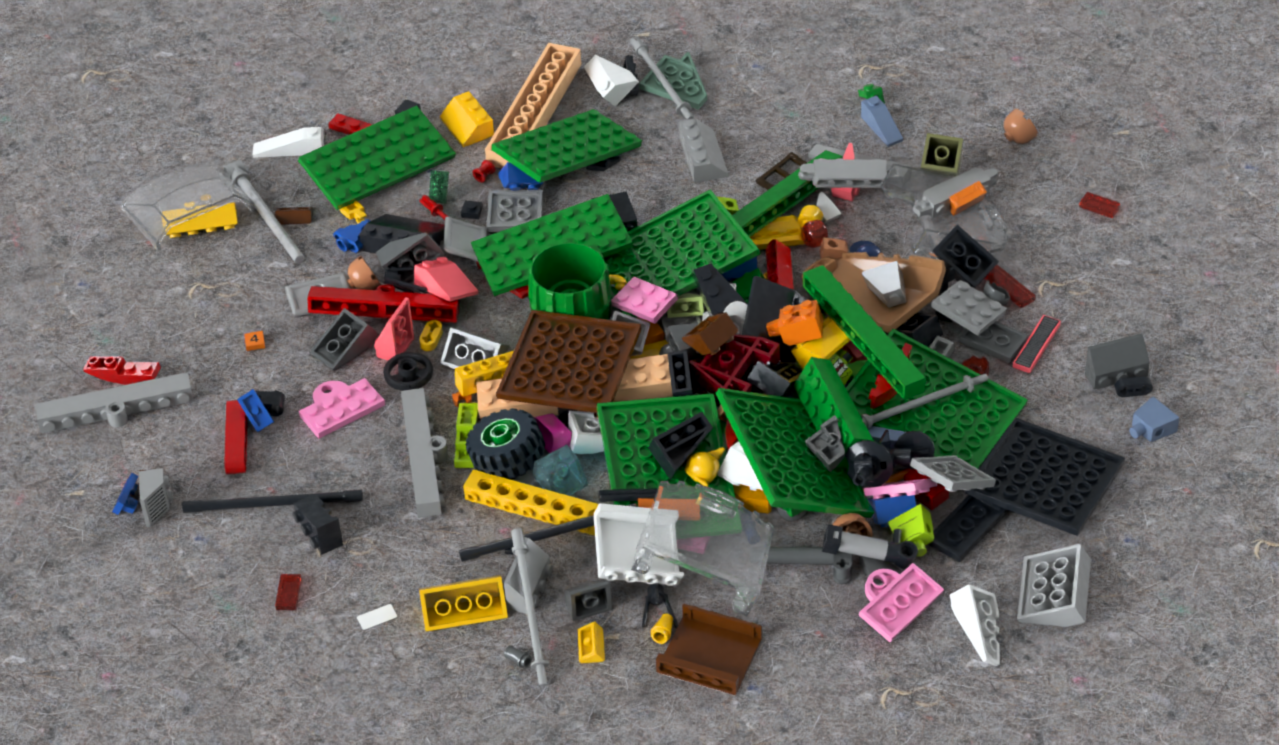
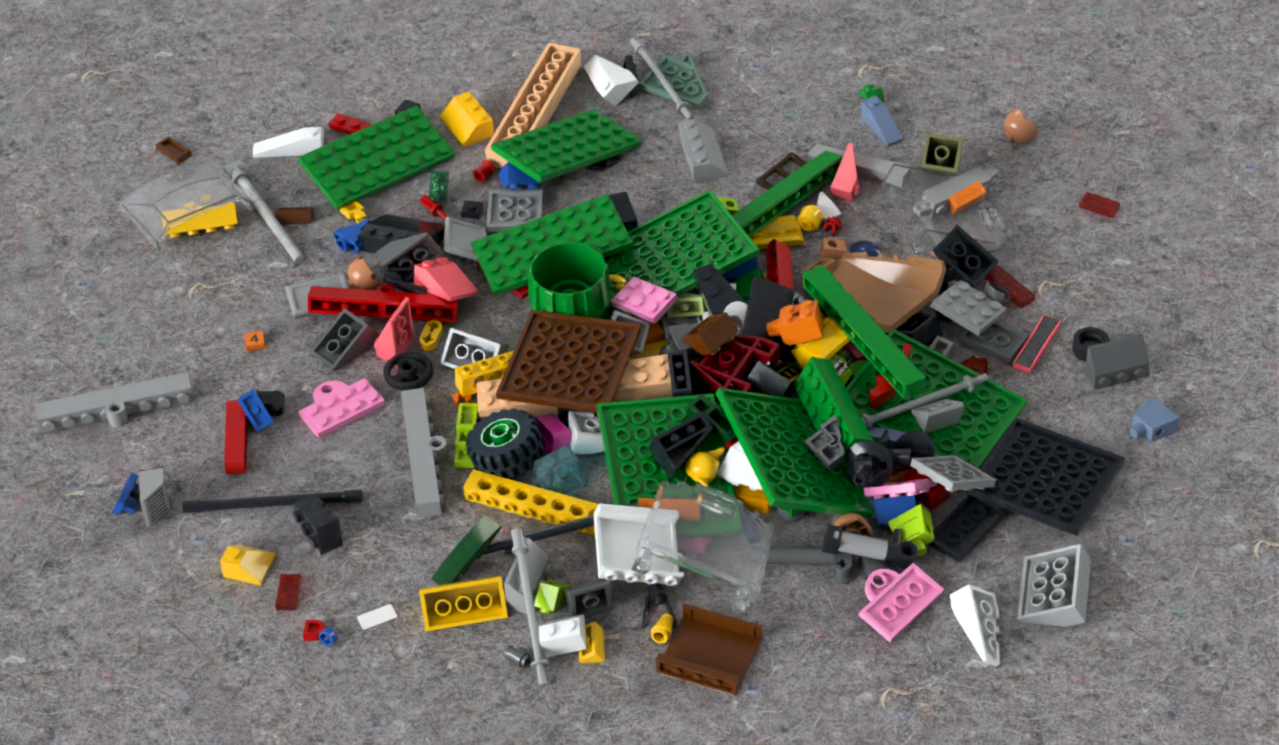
(119, 371): red slope -> none
(173, 150): none -> reddish brown tile
(246, 563): none -> yellow slope
(312, 630): none -> red tile
(328, 641): none -> blue hinge
(466, 551): none -> dark green slope
(551, 596): none -> lime slope
(563, 635): none -> white slope
(626, 494): black axle -> none
(715, 415): none -> dark green slope
(813, 233): clear red hair -> none
(833, 223): none -> red plate
(845, 173): light grey hinge -> none
(887, 283): slope -> none
(938, 414): none -> light grey slope
(1087, 334): none -> black tyre
(1133, 386): black beam -> none

